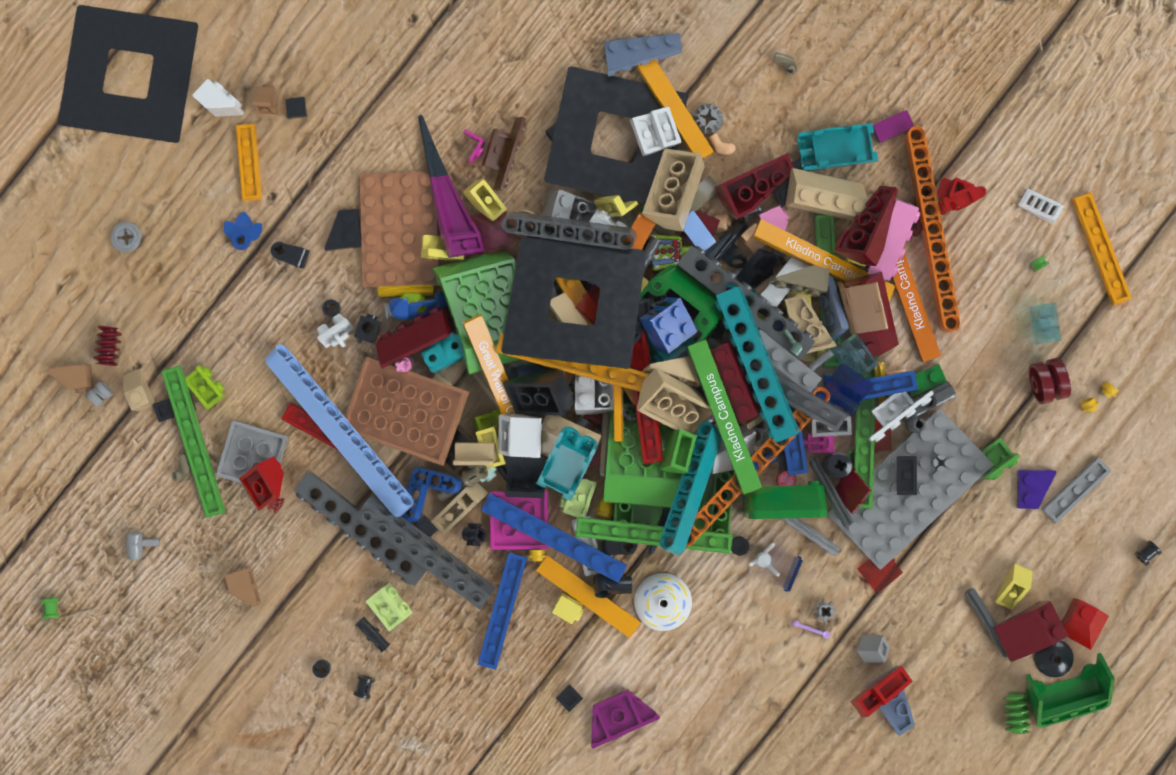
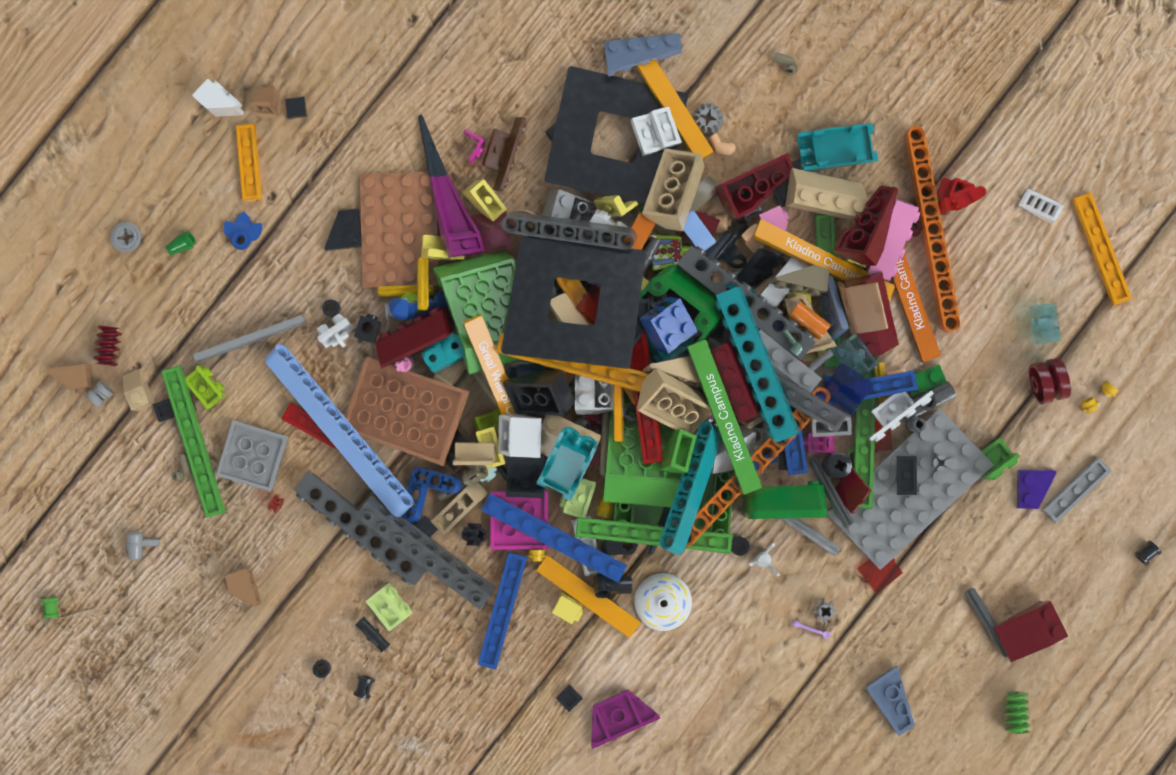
(83, 98): black piece -> none
(181, 243): none -> green cone
(250, 338): none -> light grey tile
(263, 482): red slope -> none
(293, 254): black piece -> none
(423, 283): none -> yellow axle
(784, 479): tile -> none
(792, 573): clear blue piece -> none
(810, 320): none -> orange pin
(873, 648): light grey panel -> none
(881, 691): red slope -> none
(893, 126): magenta tile -> none
(1014, 587): light yellow slope -> none
(1039, 263): bright green bush -> none
(1046, 664): black dish -> none
(1071, 697): green windscreen -> none
(1083, 623): red slope -> none

